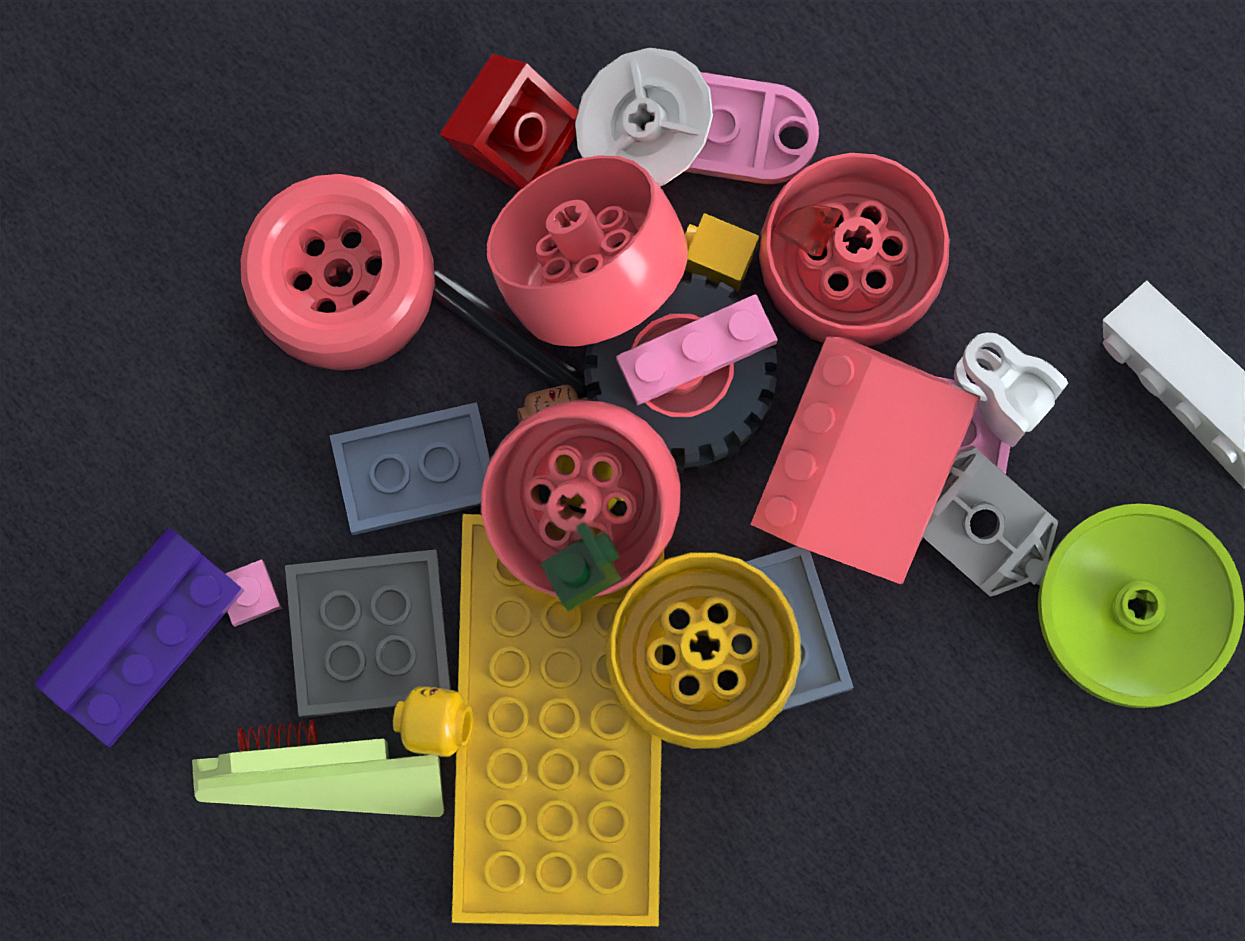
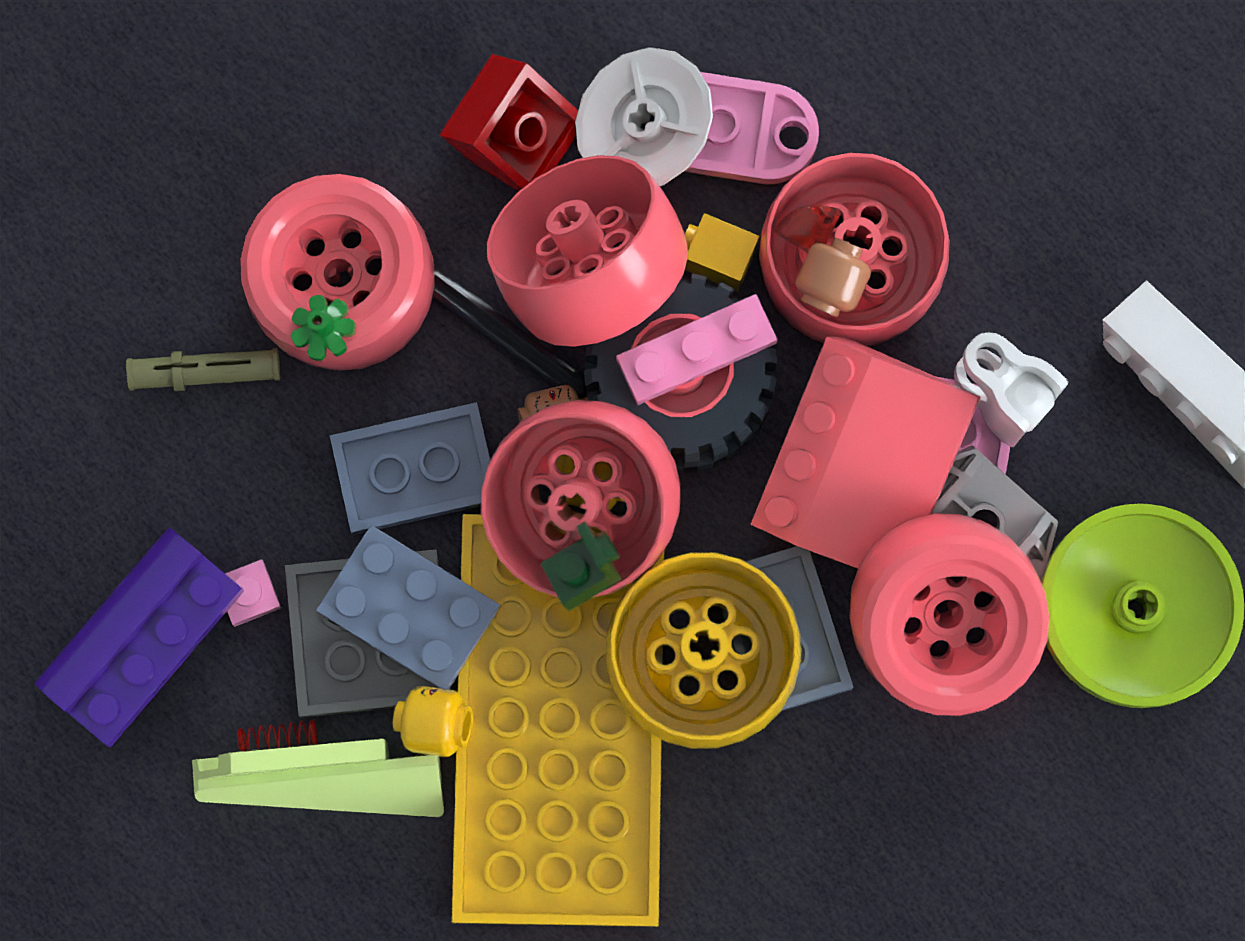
(183, 370): none -> olive pin
(322, 327): none -> green plant
(408, 608): none -> sand blue plate
(833, 277): none -> nougat head
(916, 562): none -> coral wheel

